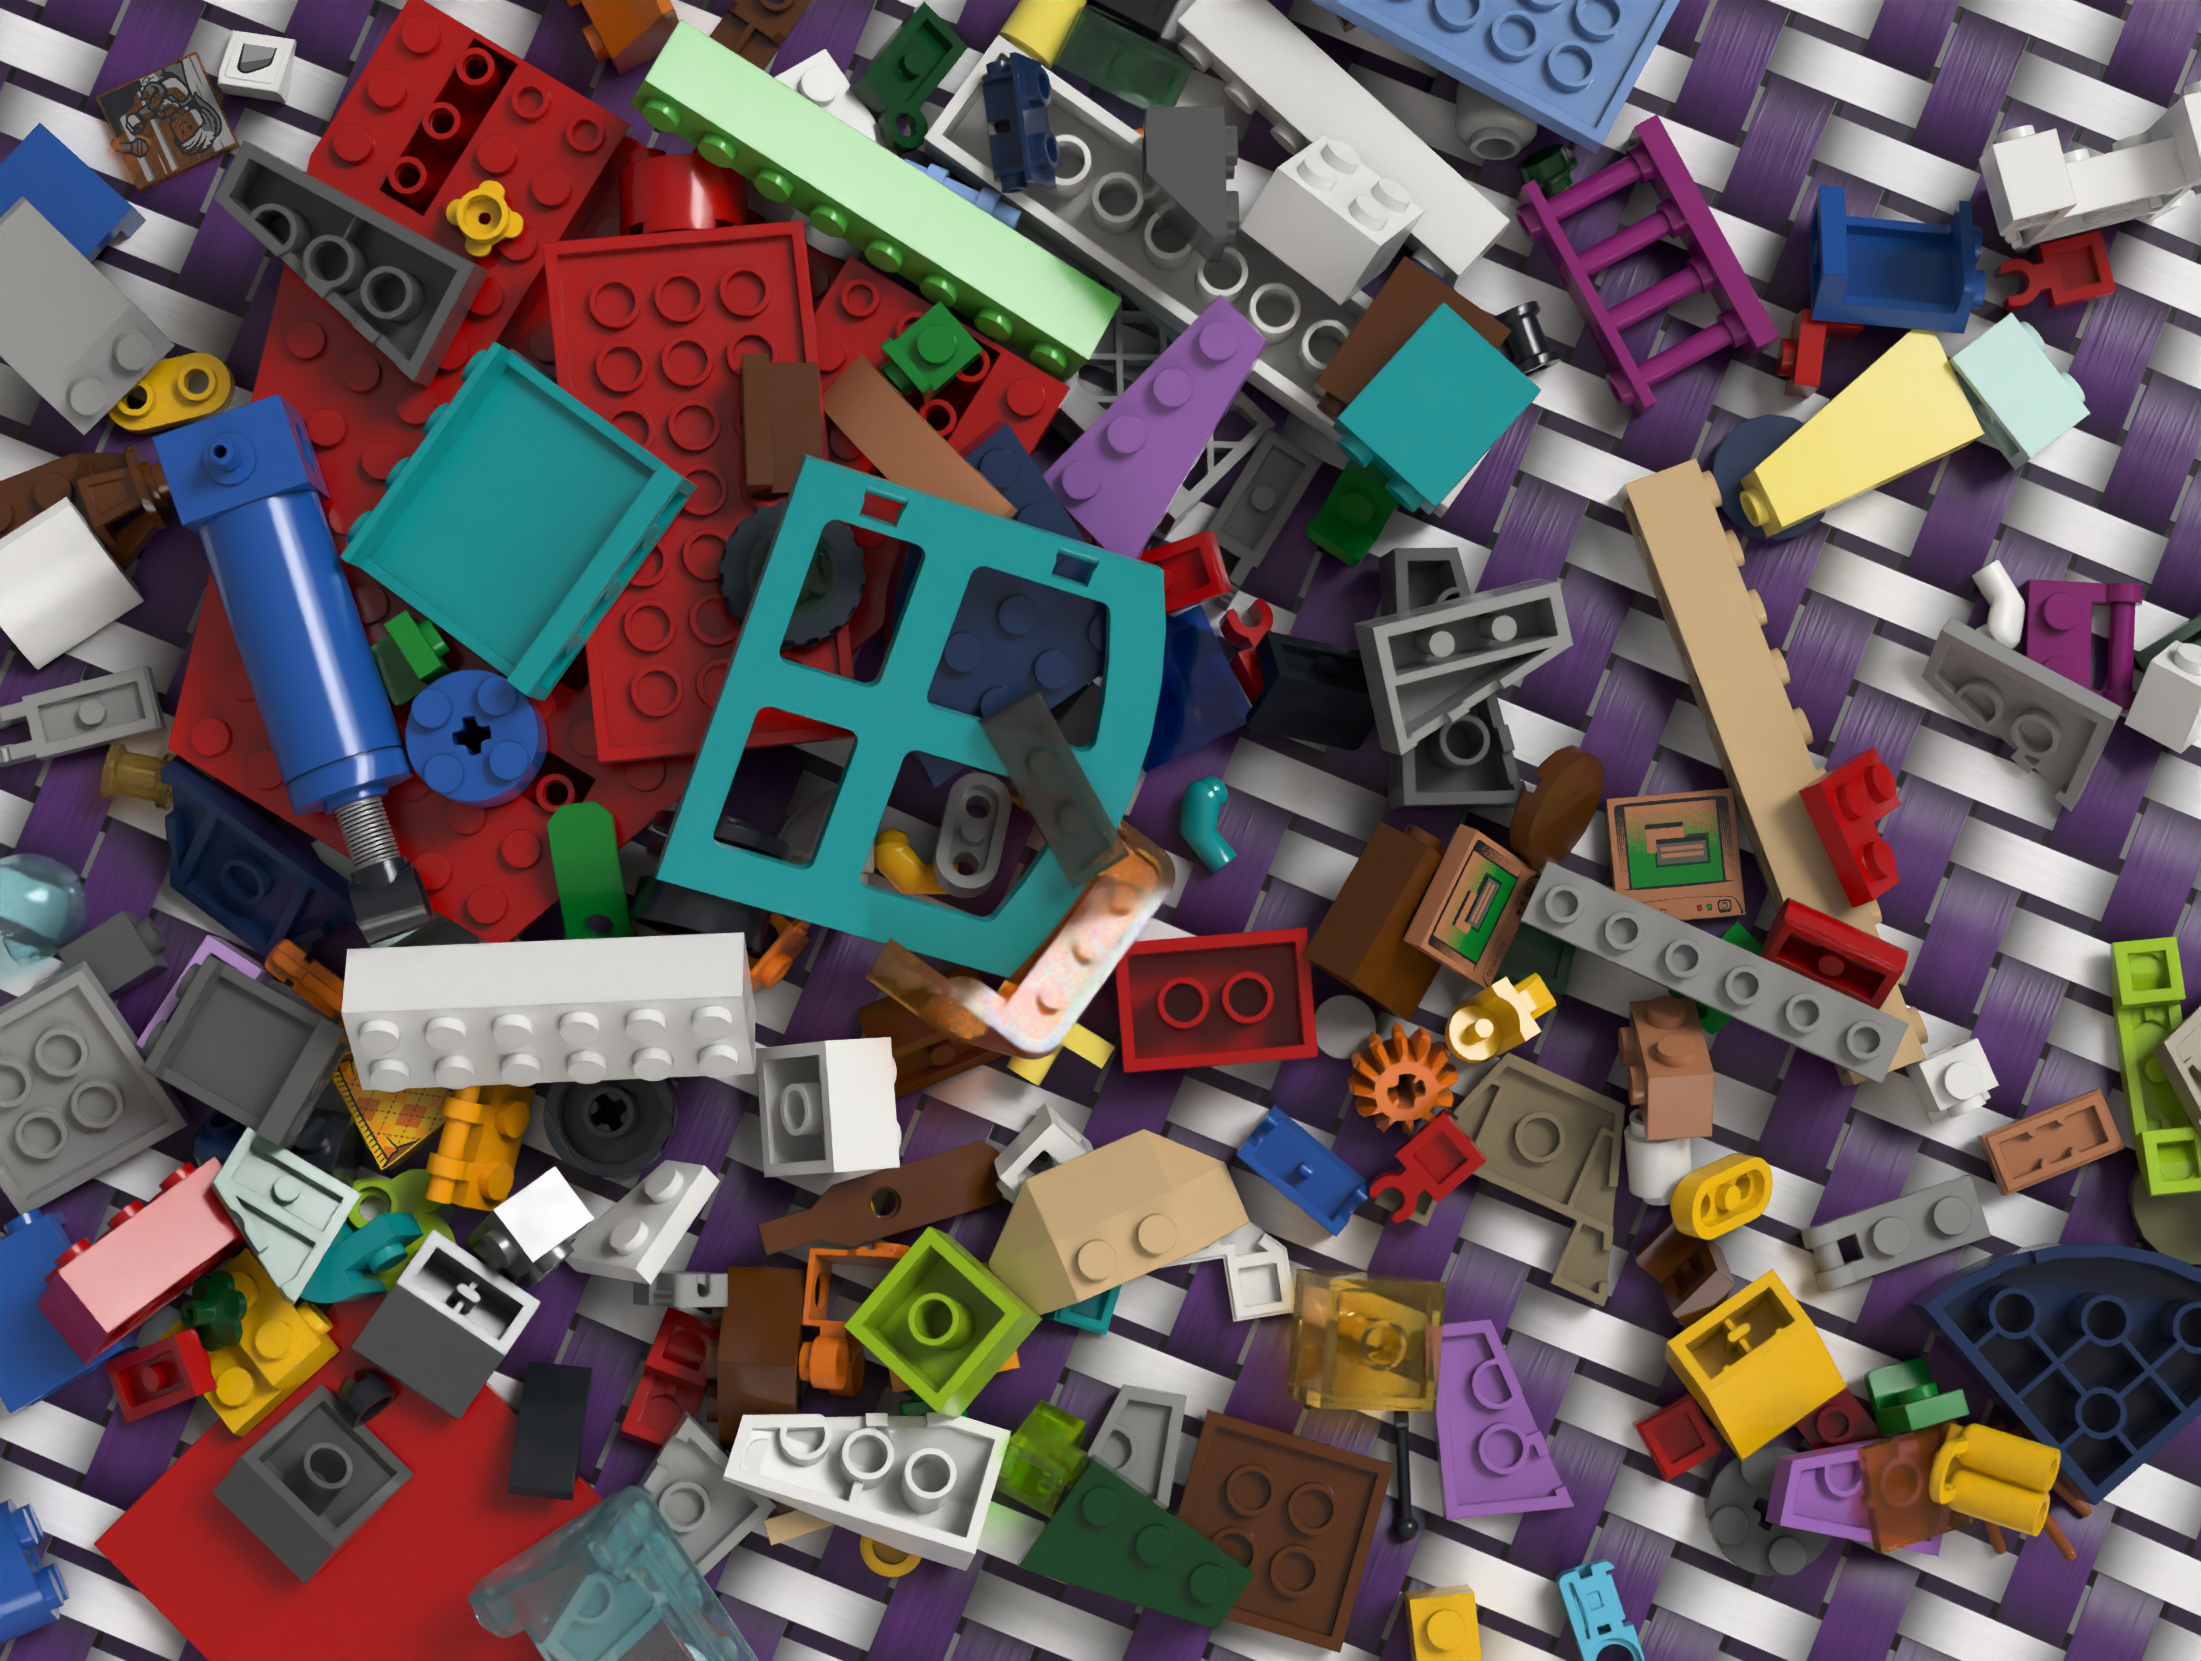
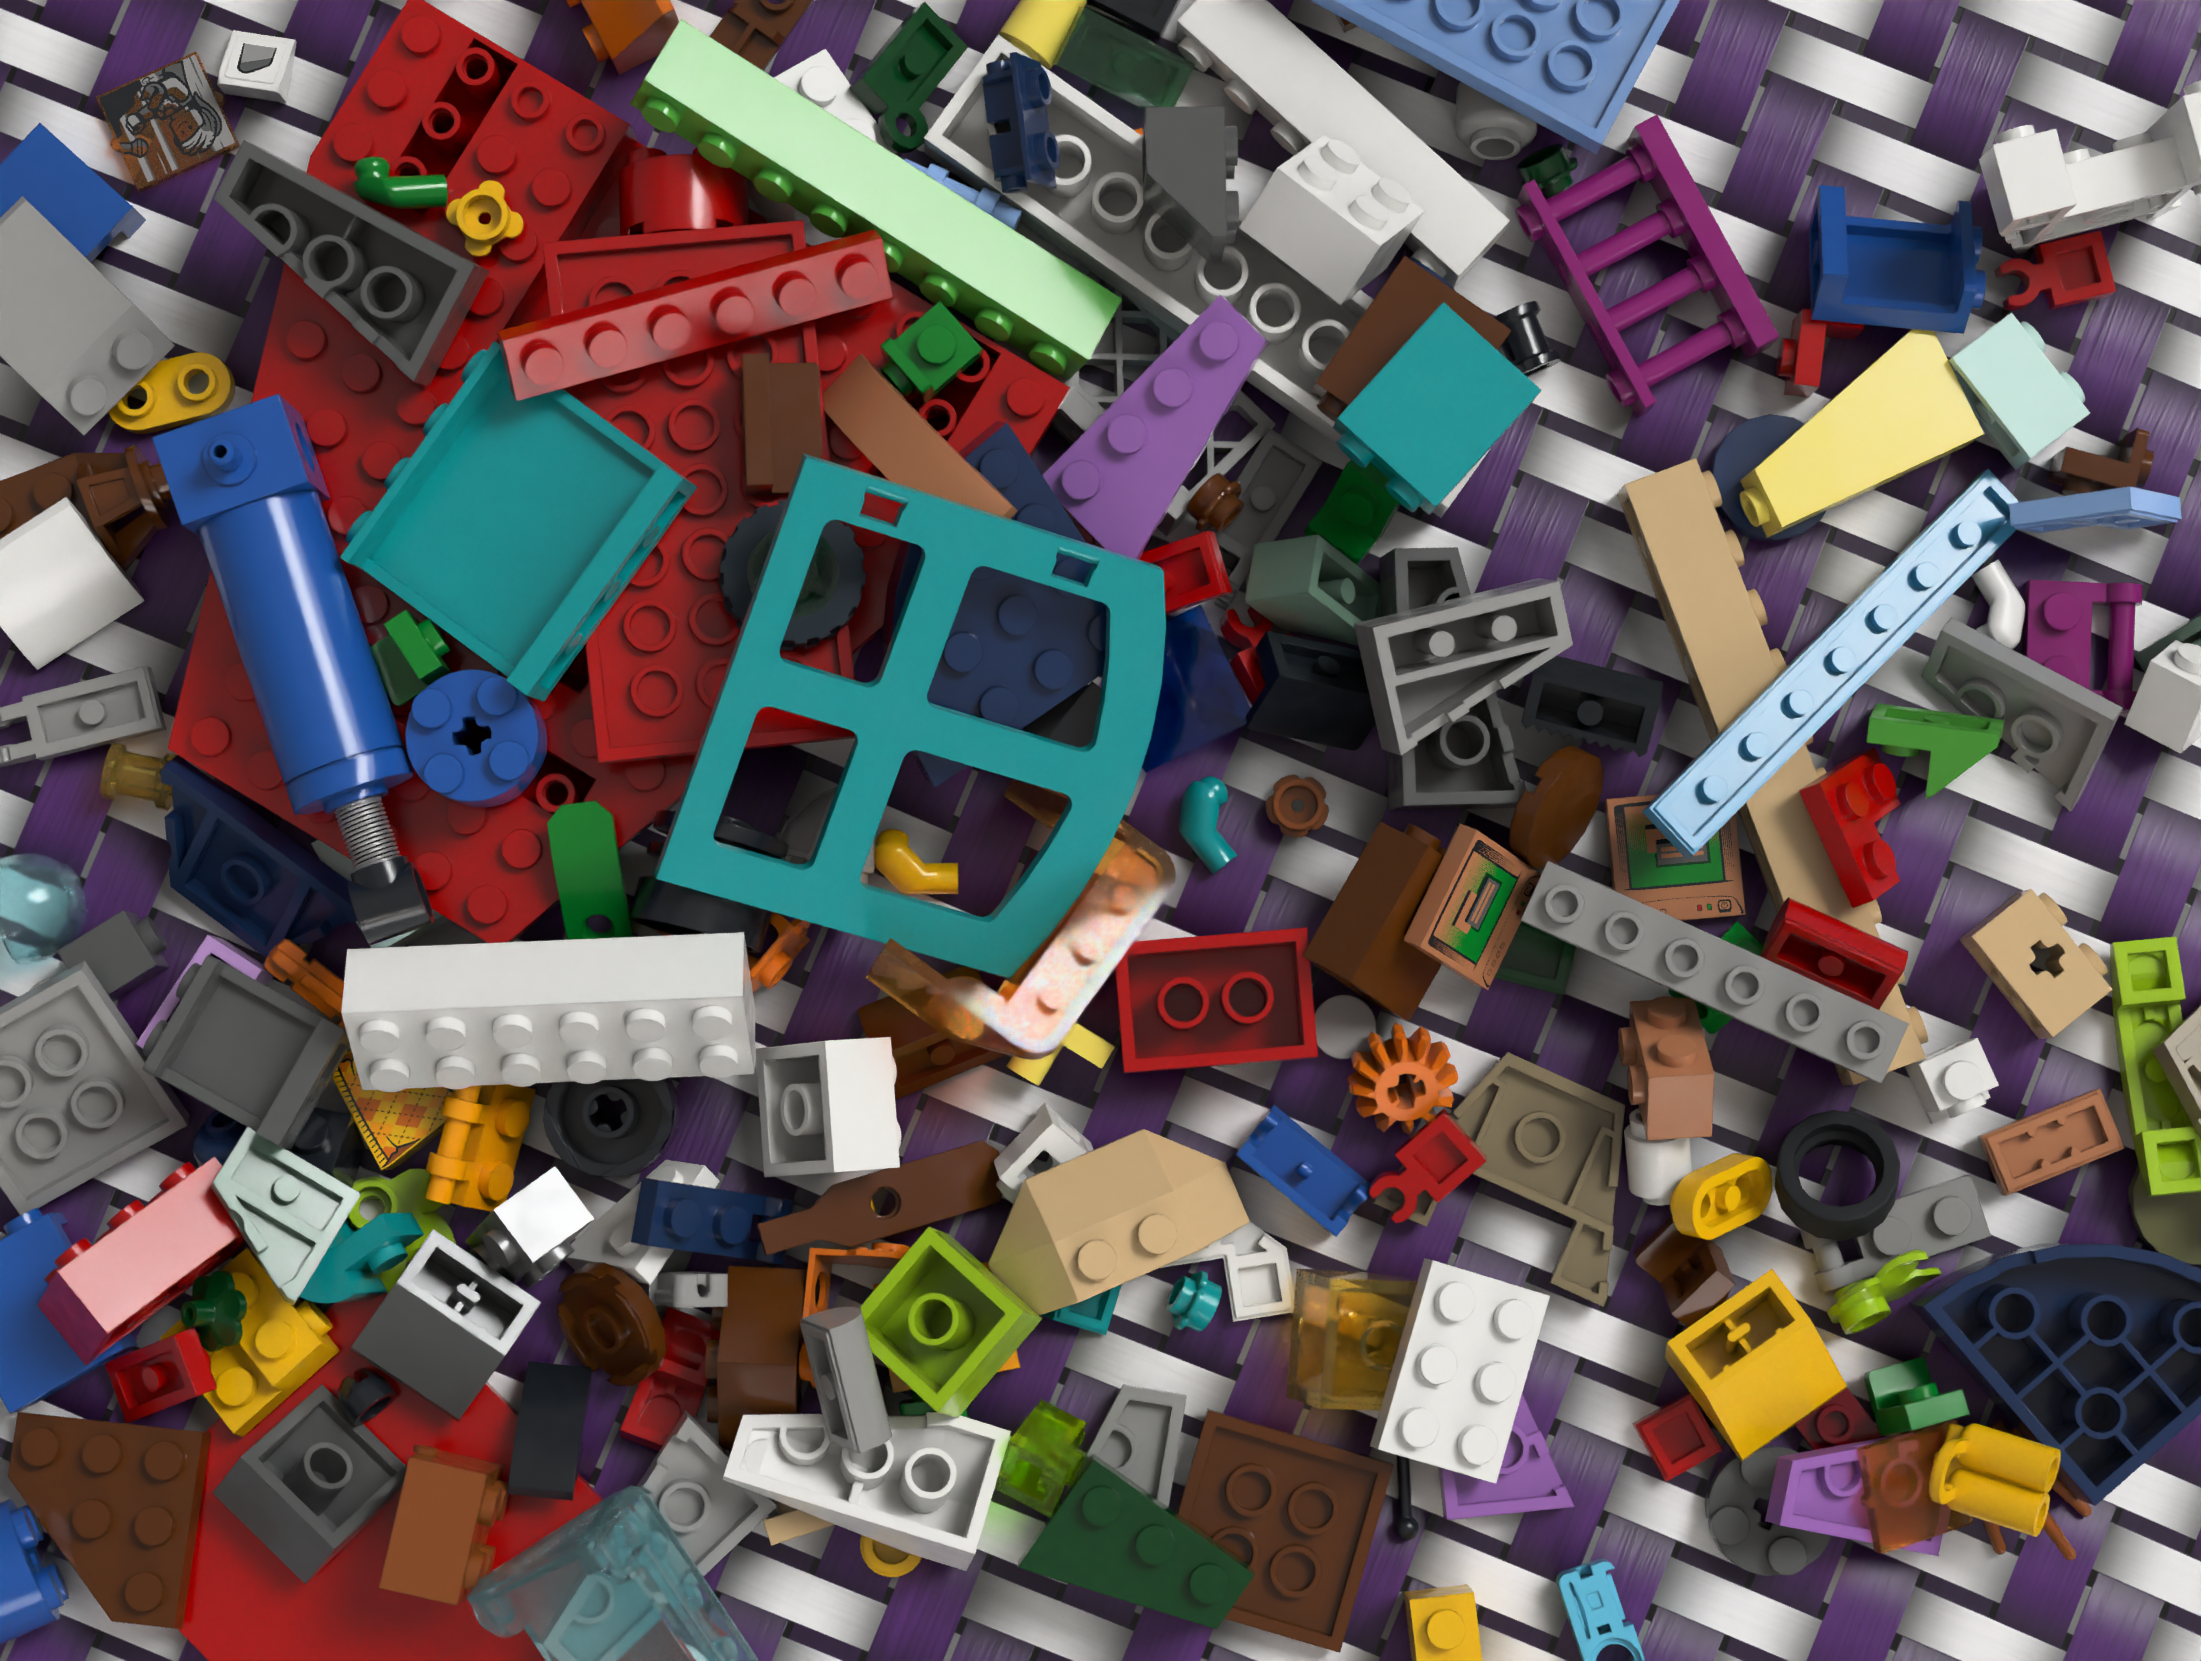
(117, 1507): none -> reddish brown plate
(398, 191): none -> green arm
(444, 1525): none -> dark orange brick
(611, 1323): none -> reddish brown tile
(694, 314): none -> plate
(705, 1219): none -> dark blue plate
(846, 1378): none -> light grey brick
(970, 838): light grey plate -> none
(1053, 787): clear smoke tile -> none
(1193, 1301): none -> teal plate
(1216, 503): none -> reddish brown plate
(1306, 790): none -> dark orange plate
(1311, 588): none -> sand green slope
(1459, 1371): none -> white plate
(1497, 1018): yellow hips -> none
(1593, 704): none -> black brick
(1834, 665): none -> tile
(1844, 1130): none -> black tyre
(1867, 1300): none -> lime plate
(1952, 738): none -> bright green slope
(2004, 952): none -> tan brick
(2090, 472): none -> reddish brown bracket
(2112, 508): none -> light blue tile

